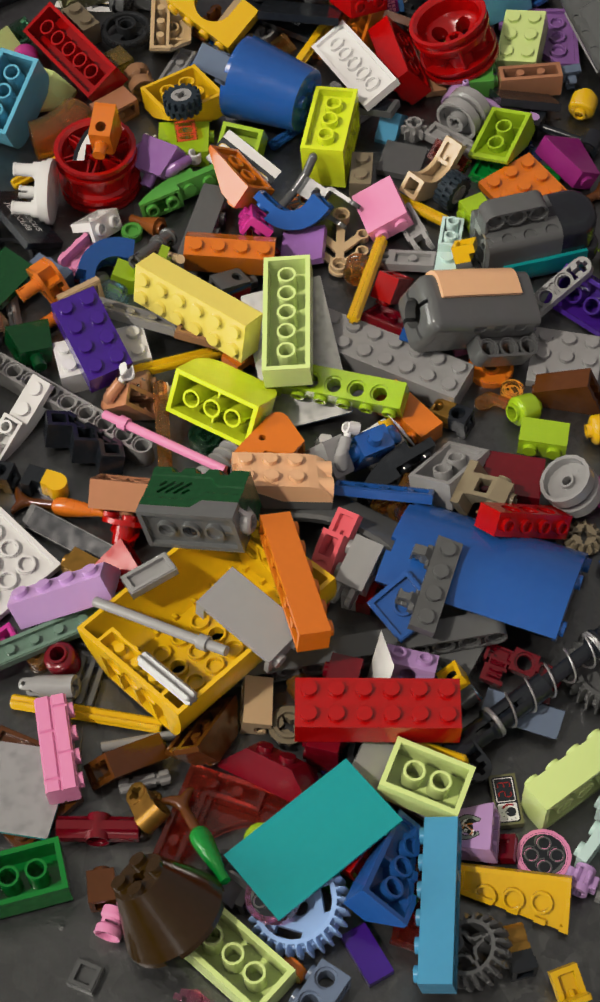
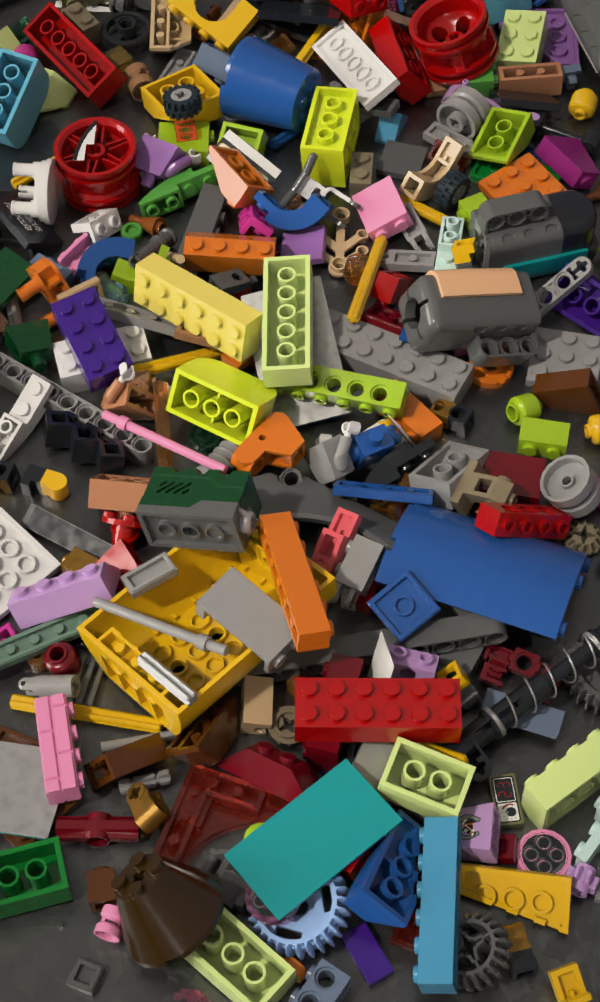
(45, 129): clear orange brick -> none
(60, 506): orange piece -> none
(104, 138): orange torso -> none
(125, 101): nougat brick -> none
(200, 836): green piece -> none
(288, 479): light nougat piece -> none
(413, 129): light grey gear -> none
(428, 602): dark grey hinge -> none
(490, 400): clear orange arm -> none
(511, 388): clear orange tile -> none

